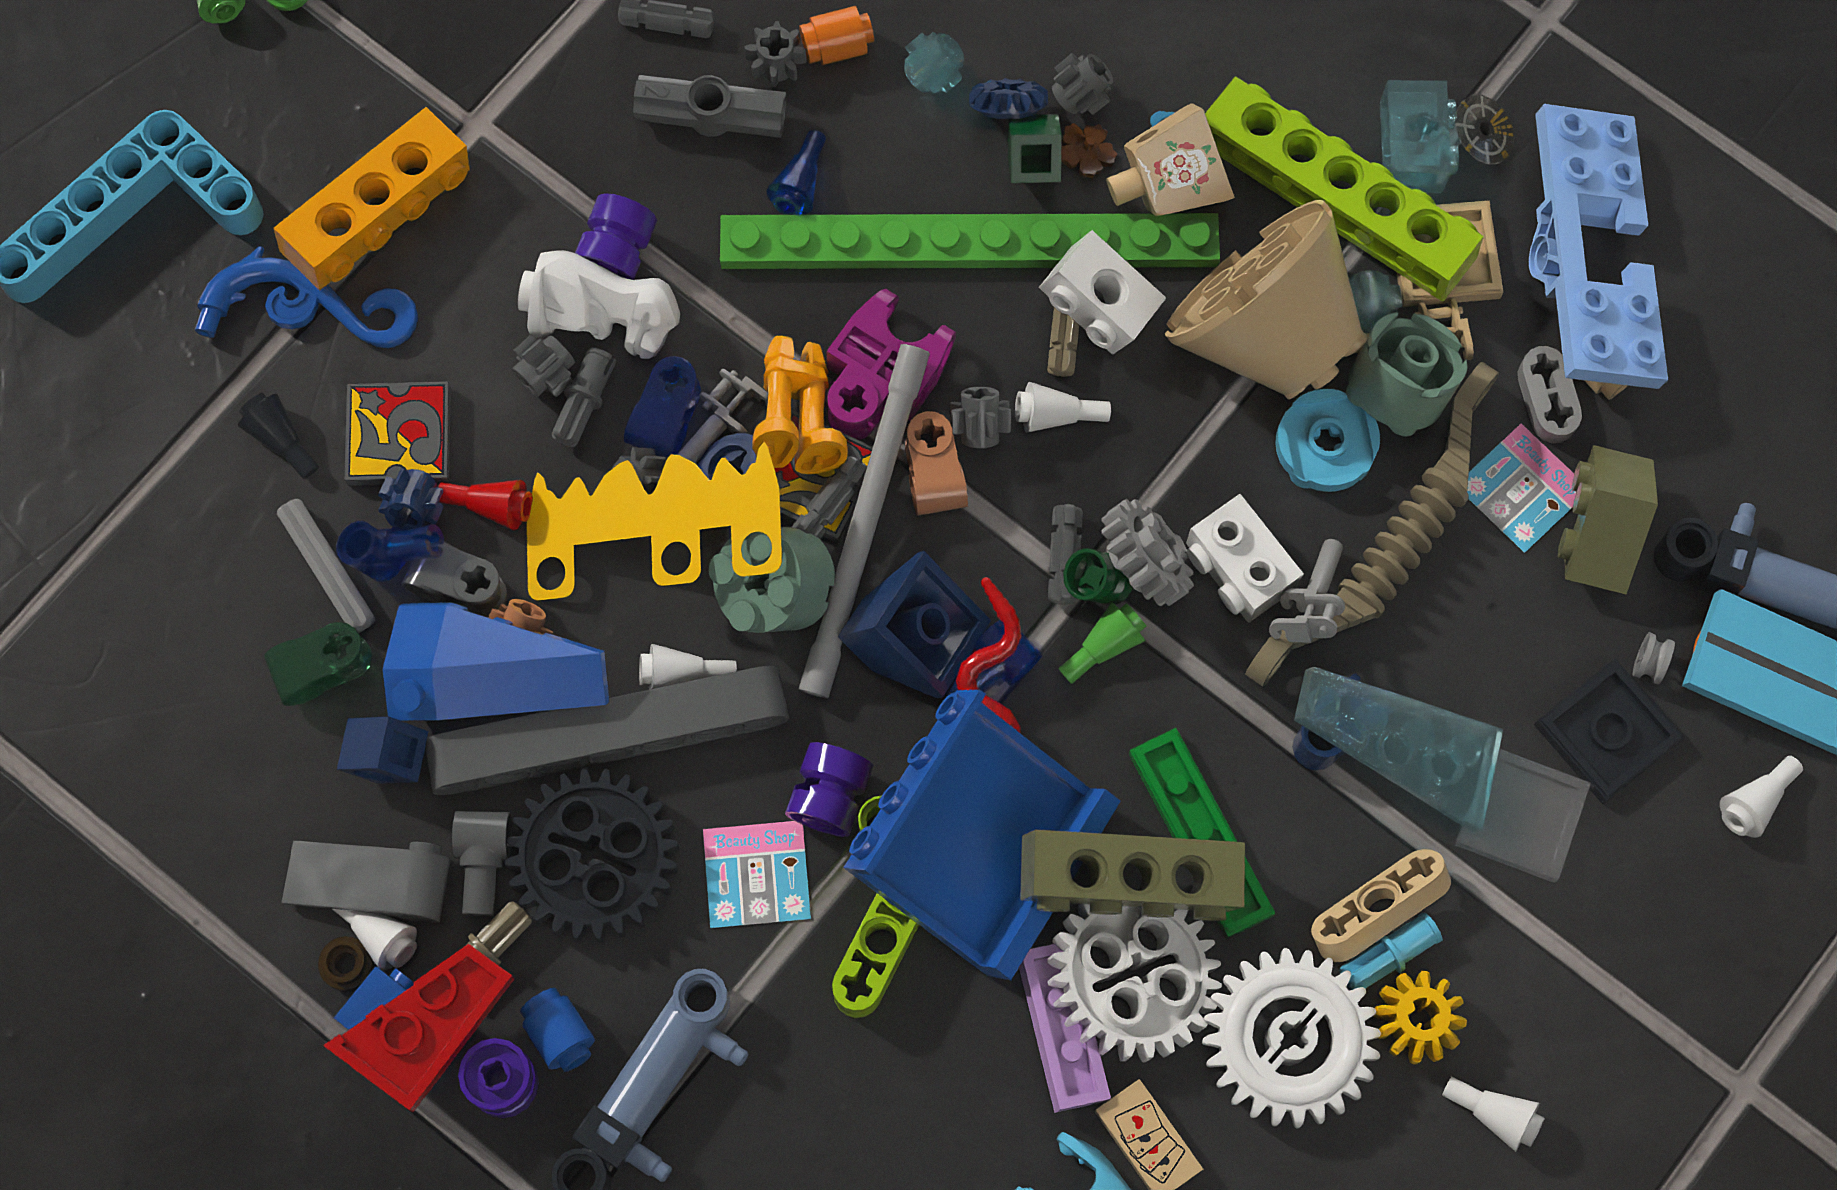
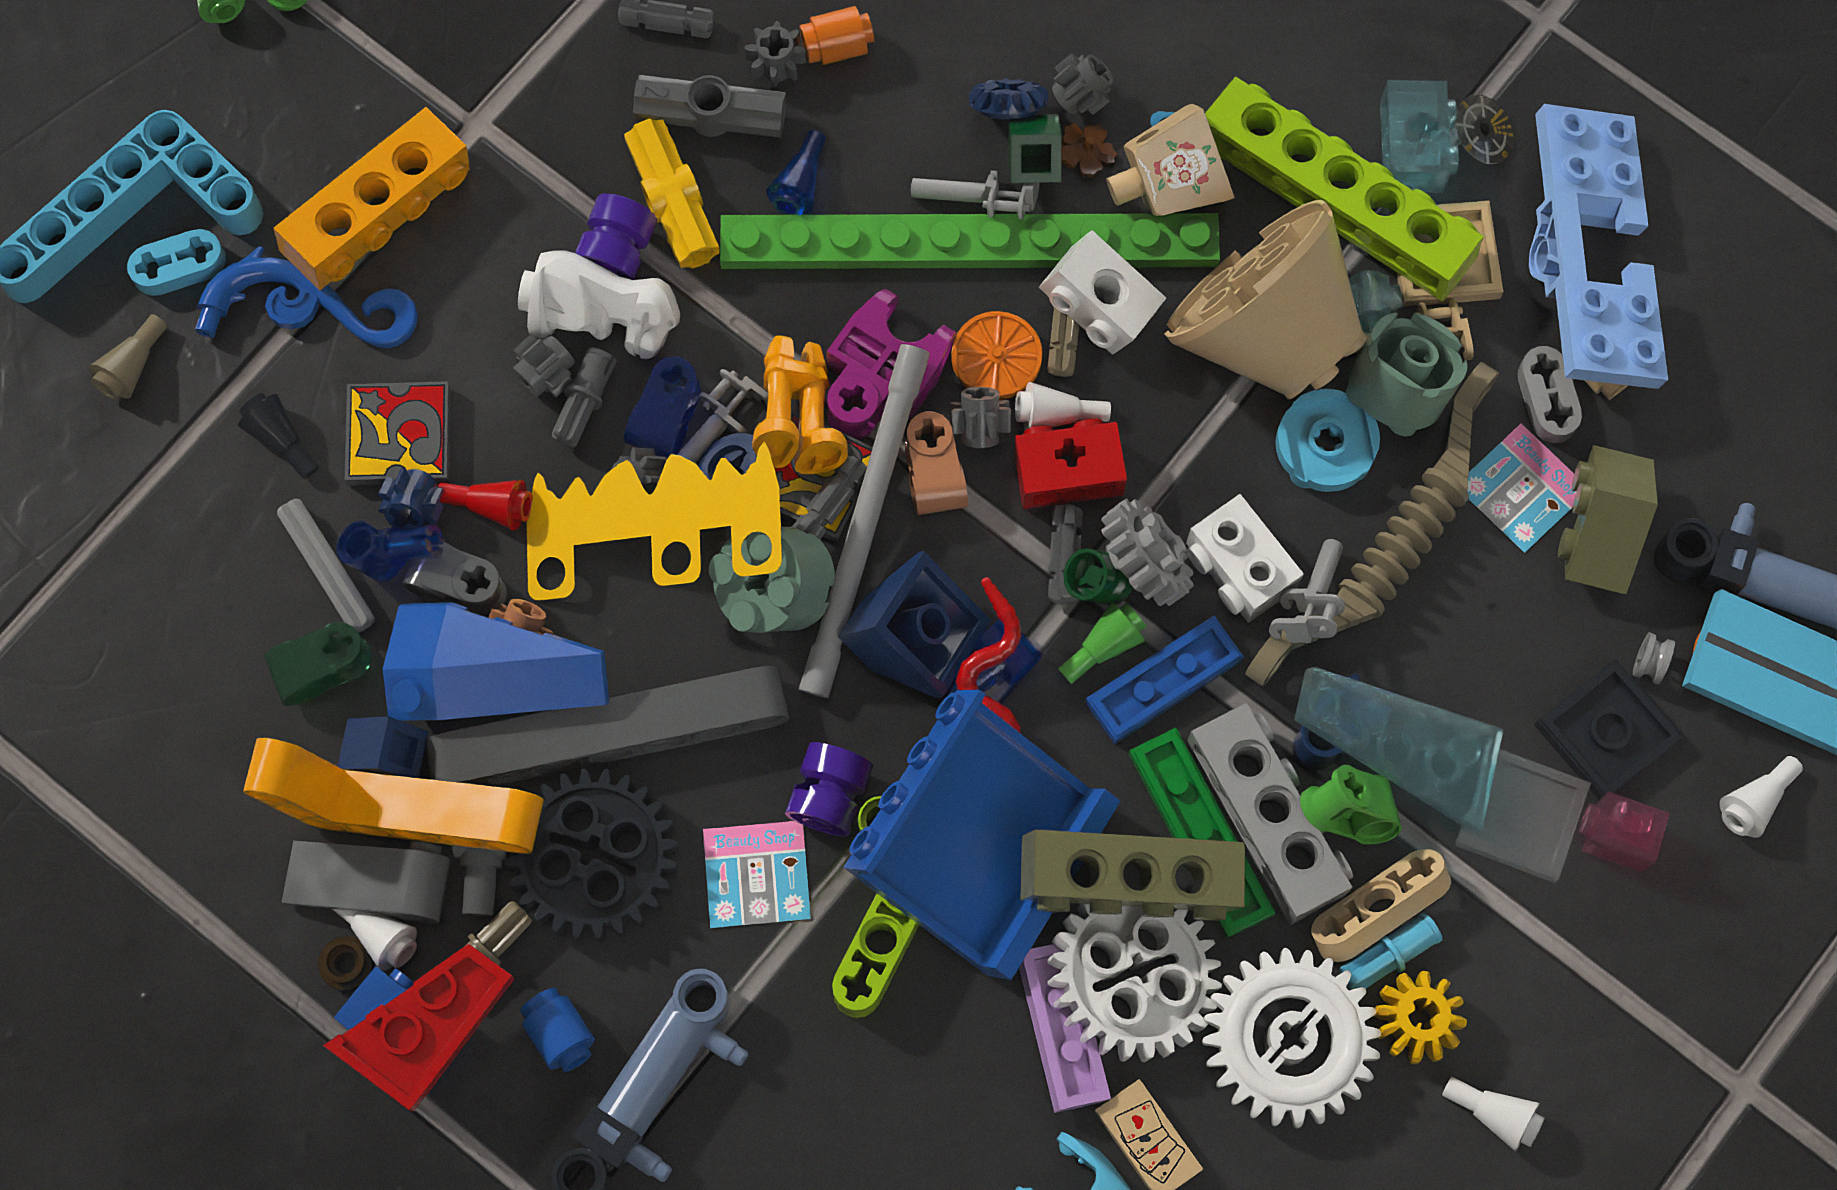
(121, 367): none -> dark tan cone
(176, 262): none -> medium azure beam
(389, 804): none -> light orange beam
(498, 1078): dark purple wheel -> none
(670, 667): white cone -> none
(671, 193): none -> yellow piece
(934, 62): clear light blue gear -> none
(985, 193): none -> light grey piece
(997, 353): none -> orange wheel
(1048, 480): none -> red brick
(1164, 679): none -> blue tile
(1294, 890): none -> light grey brick
(1353, 806): none -> bright green piece
(1623, 831): none -> clear pink brick

